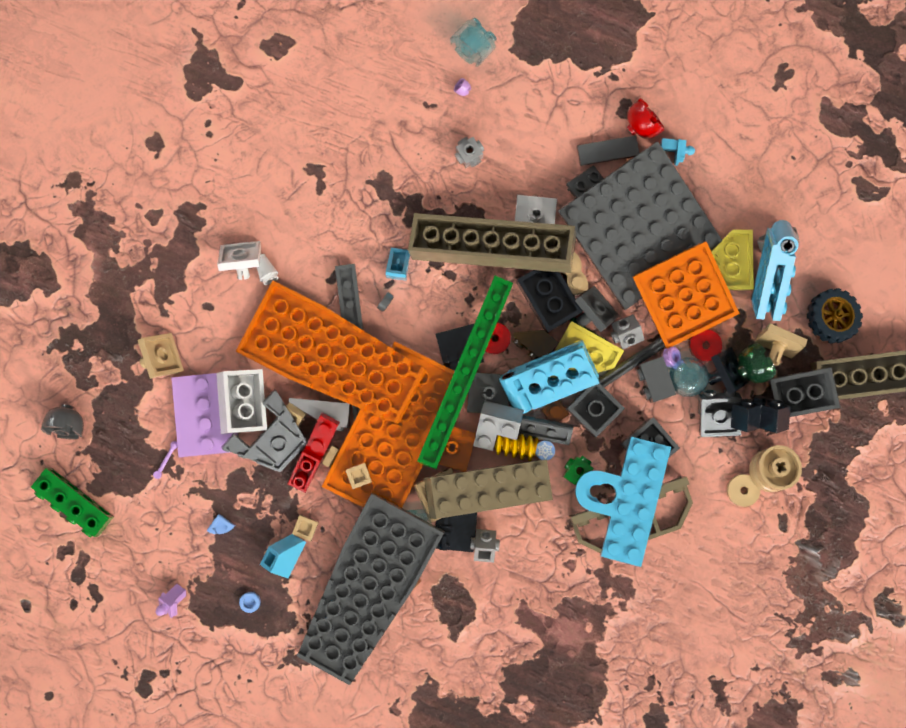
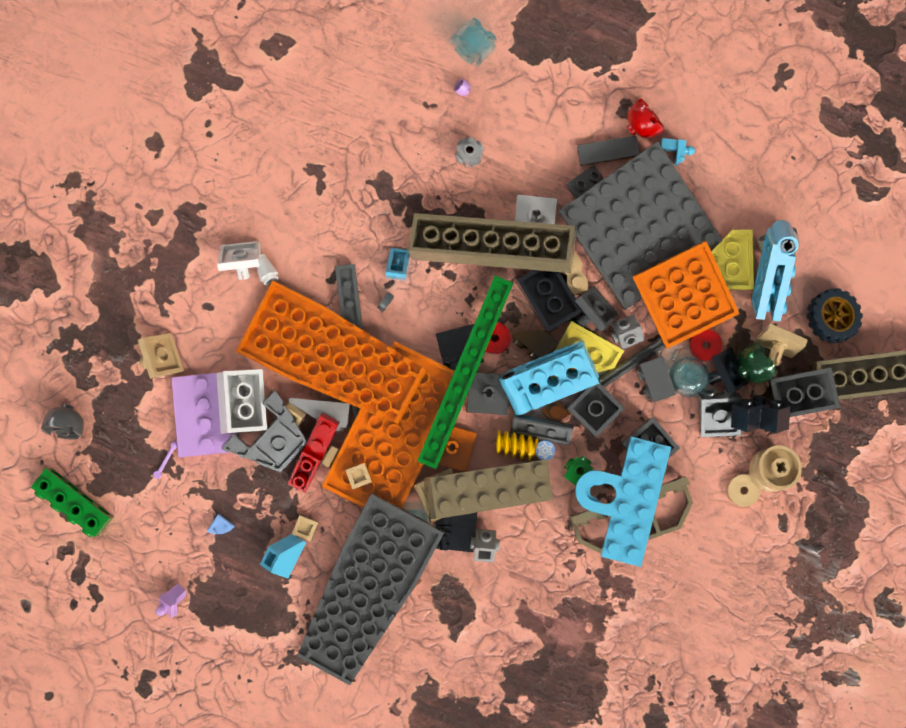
(250, 602): light blue tile -> none
(495, 421): light grey brick -> none
(671, 356): lavender tile -> none

